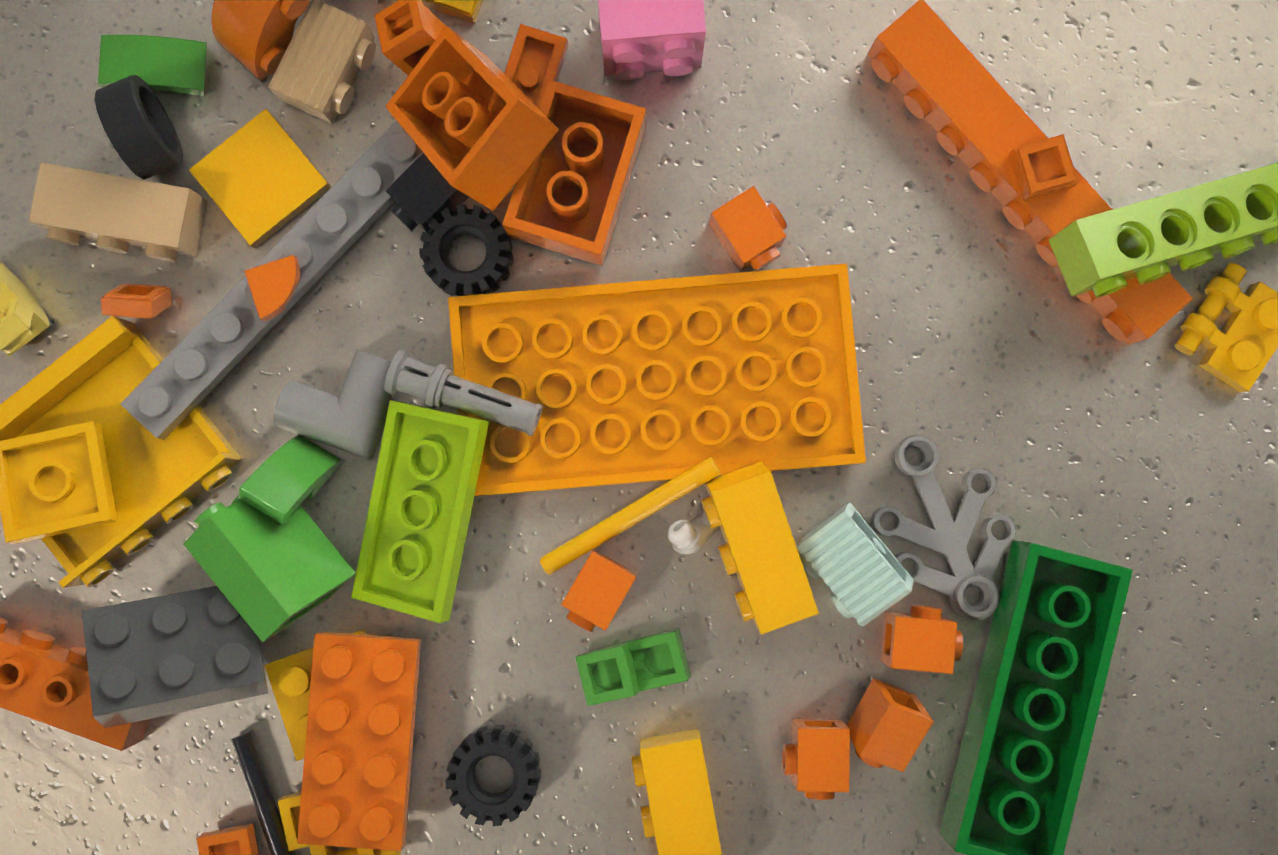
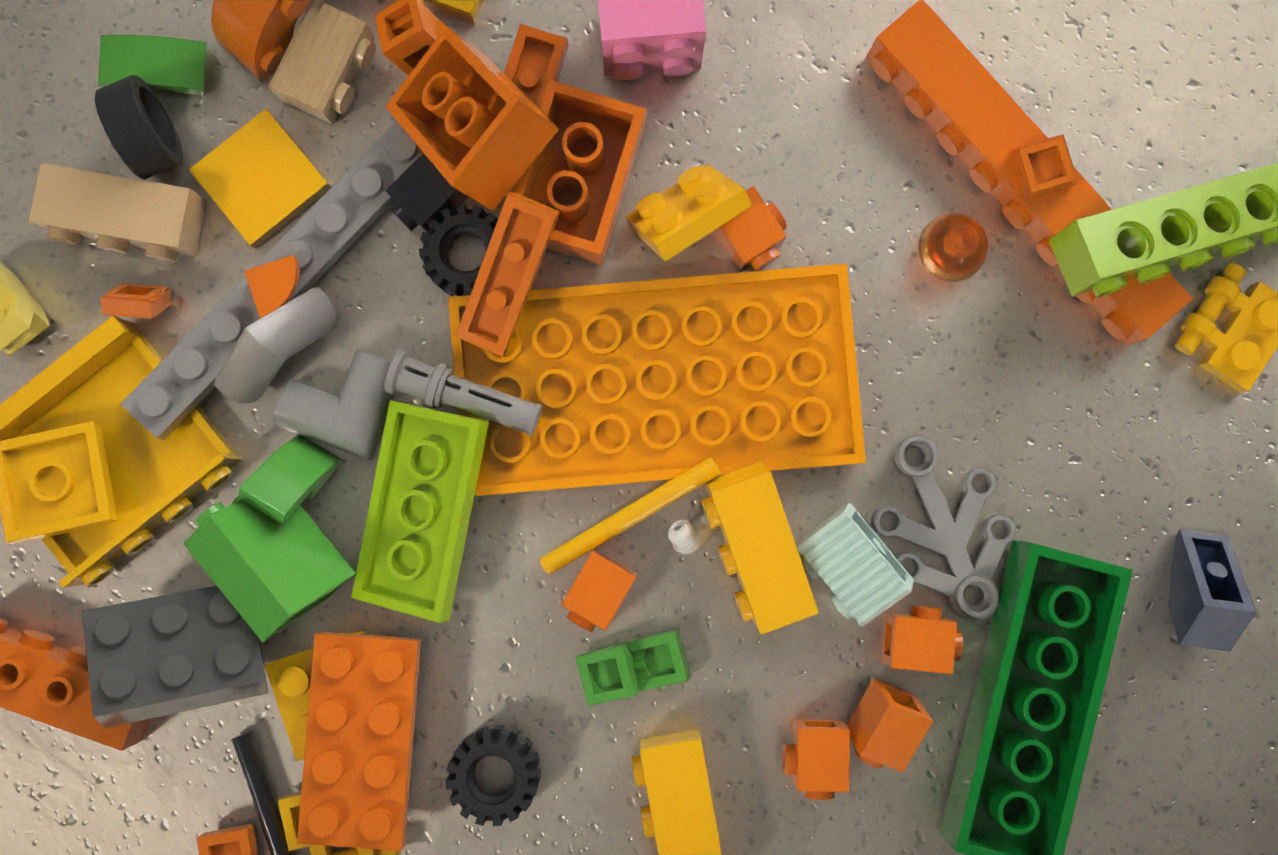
(272, 341): none -> light grey brick
(507, 273): none -> orange plate
(687, 210): none -> yellow plate
(953, 247): none -> clear orange brick
(1208, 592): none -> dark blue slope

